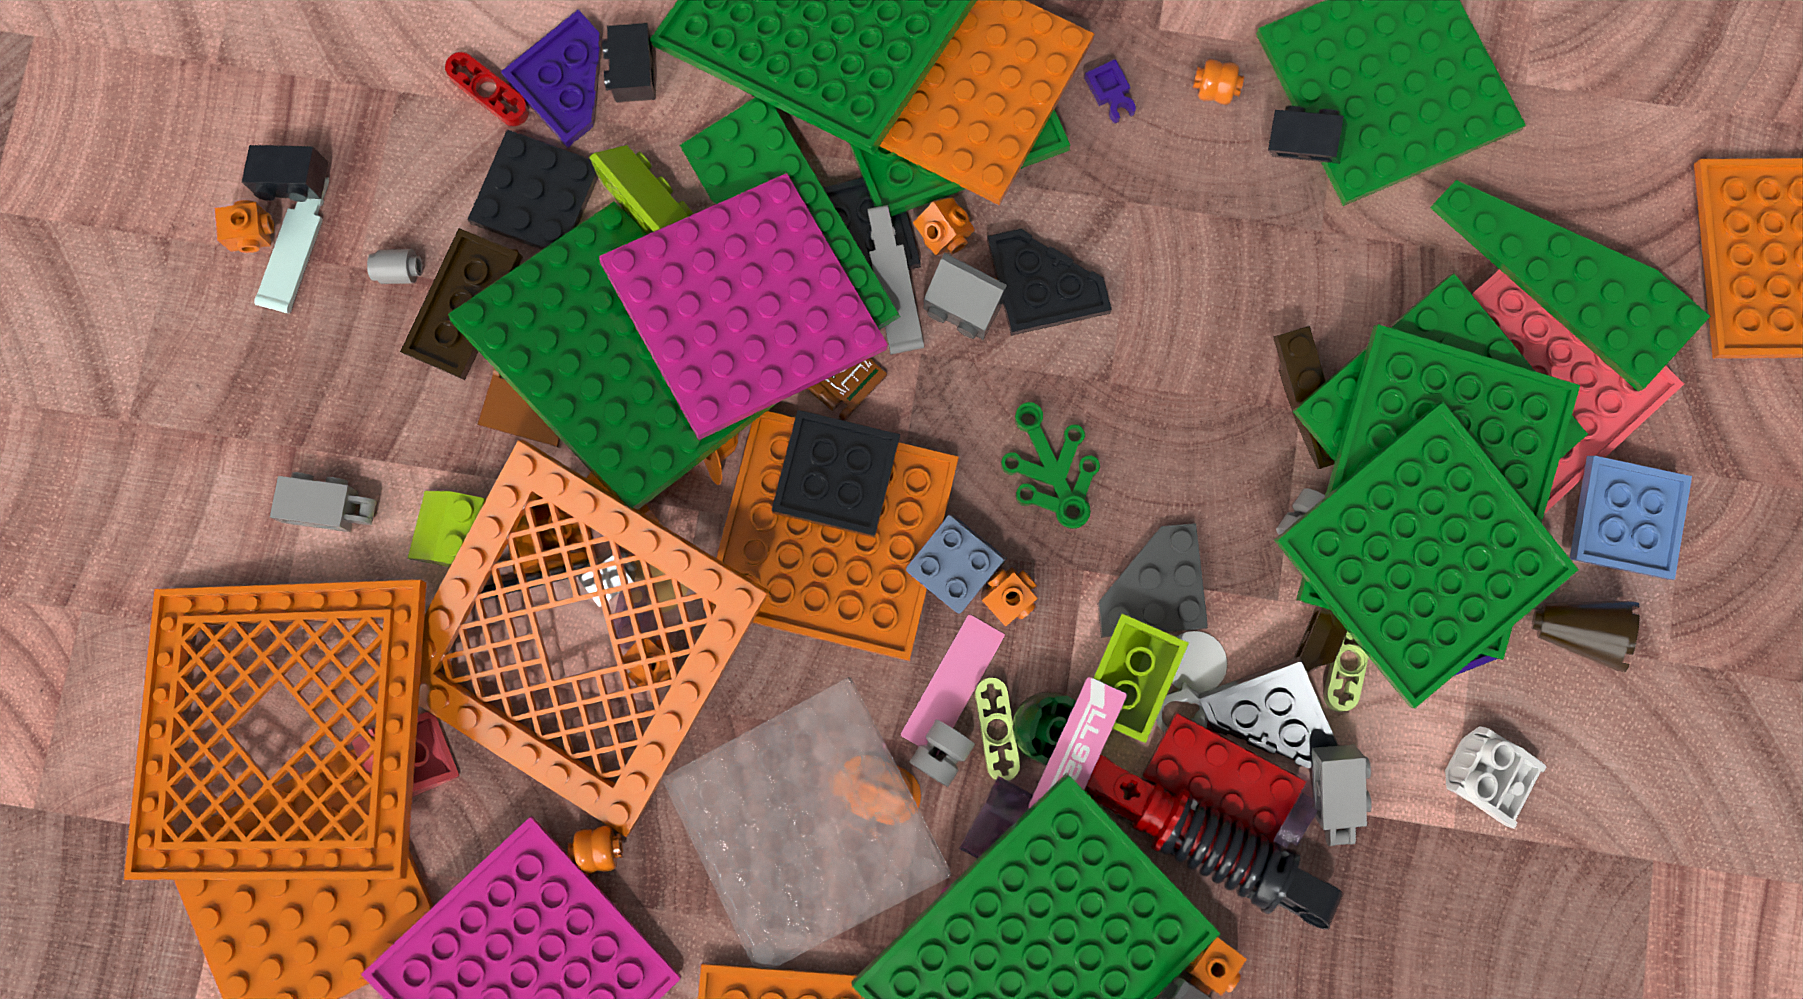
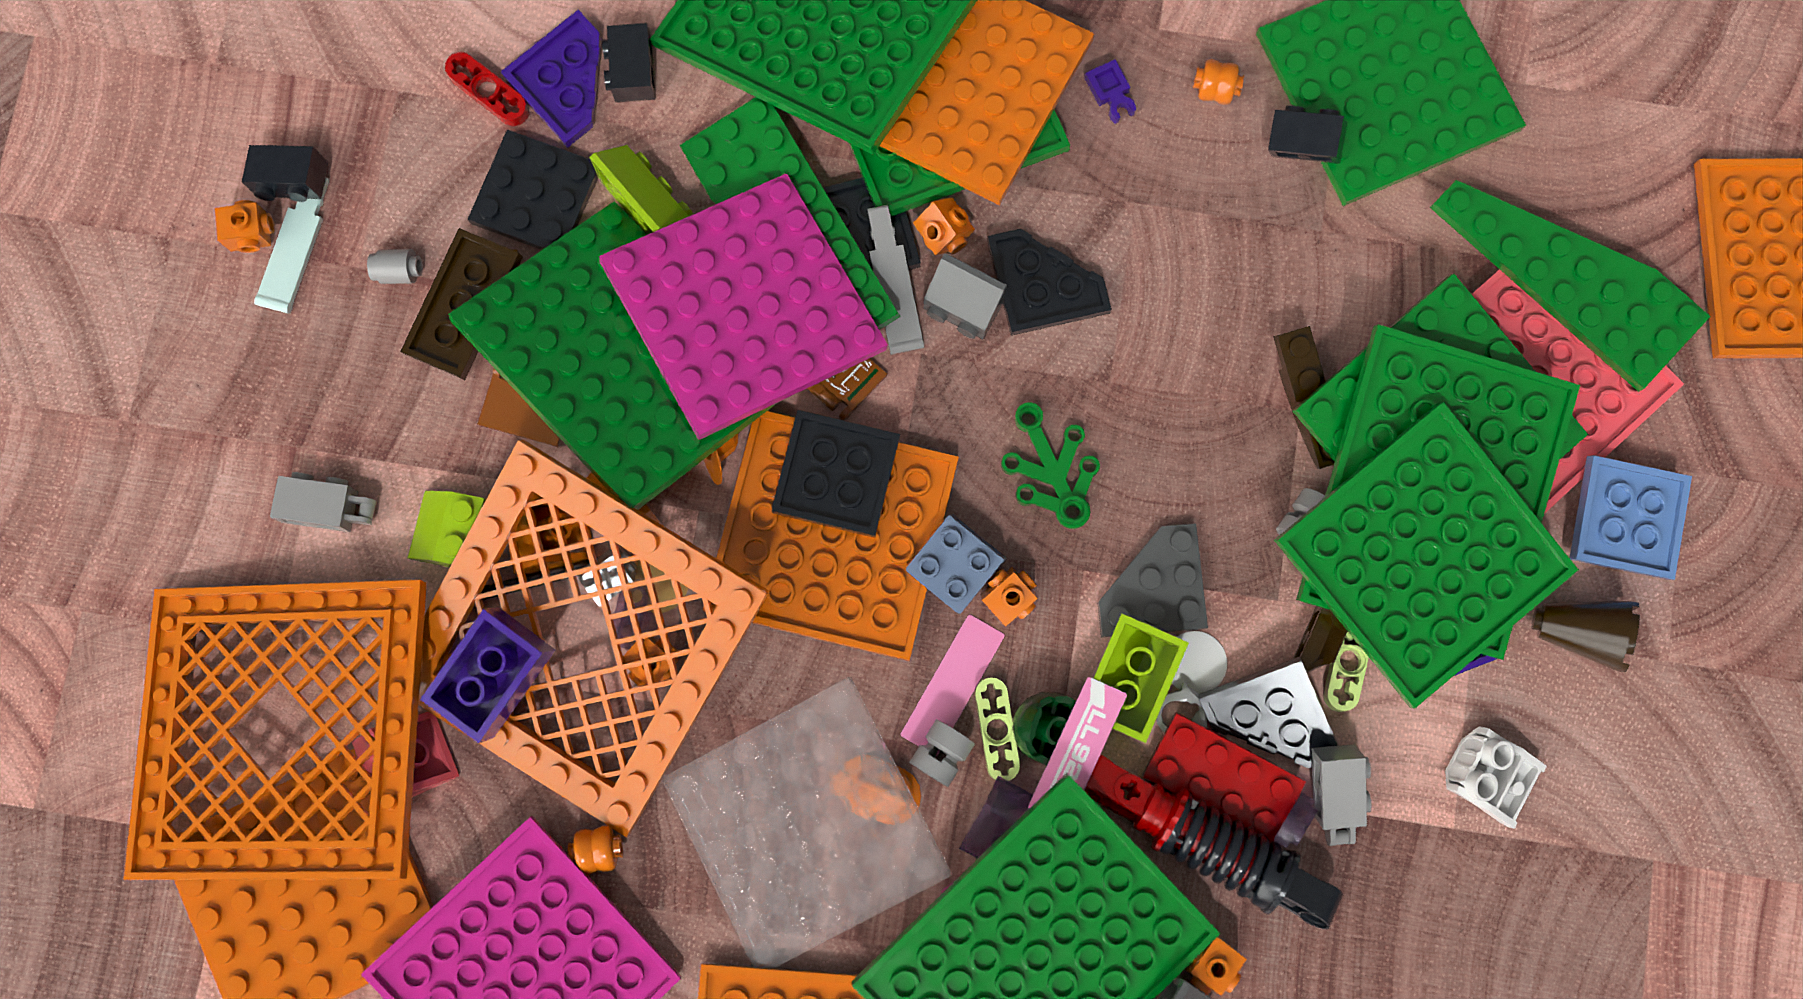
(487, 674): none -> dark purple brick

